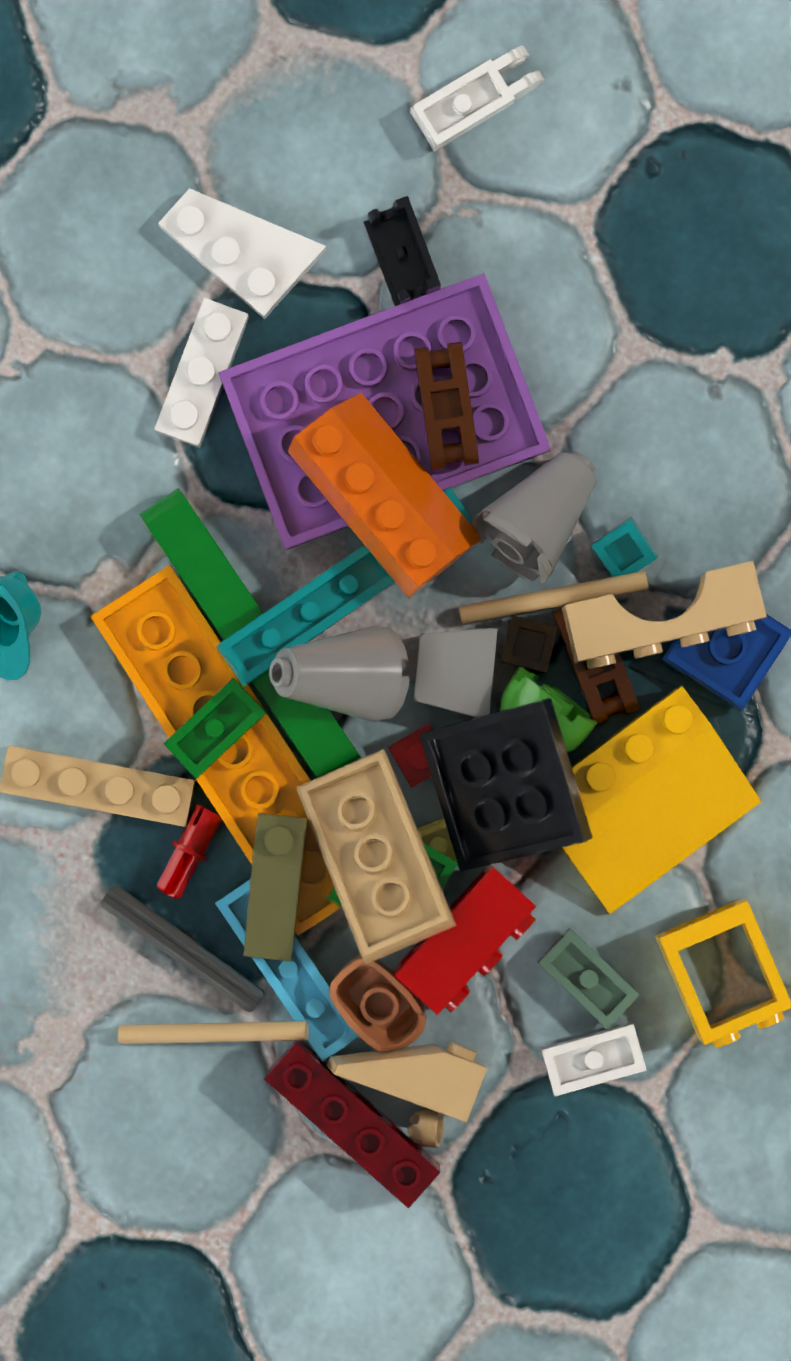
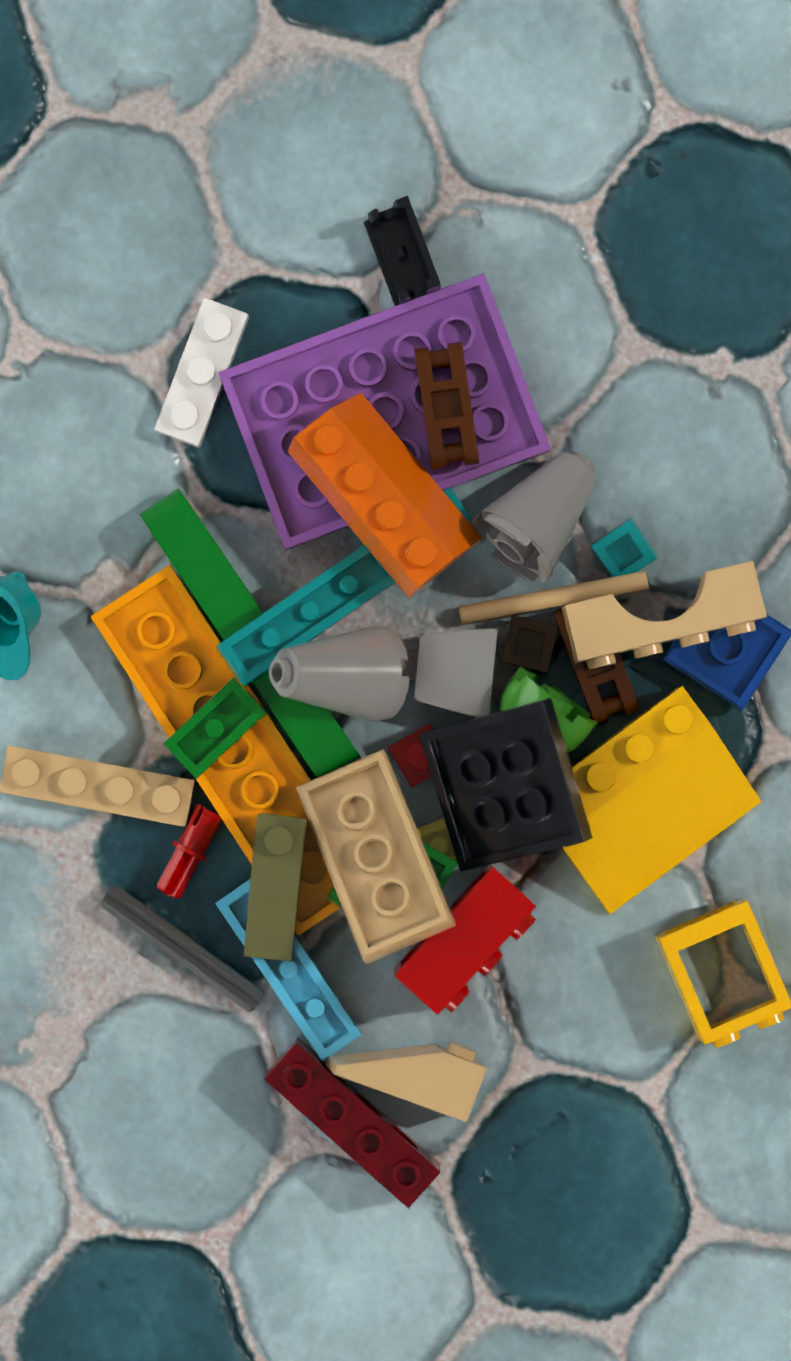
(213, 1032): tan bar -> none
(240, 249): white wing -> none
(377, 1005): nougat piece -> none
(426, 1128): tan hinge -> none
(472, 99): white hinge -> none
(588, 978): sand green plate -> none
(593, 1059): white plate -> none

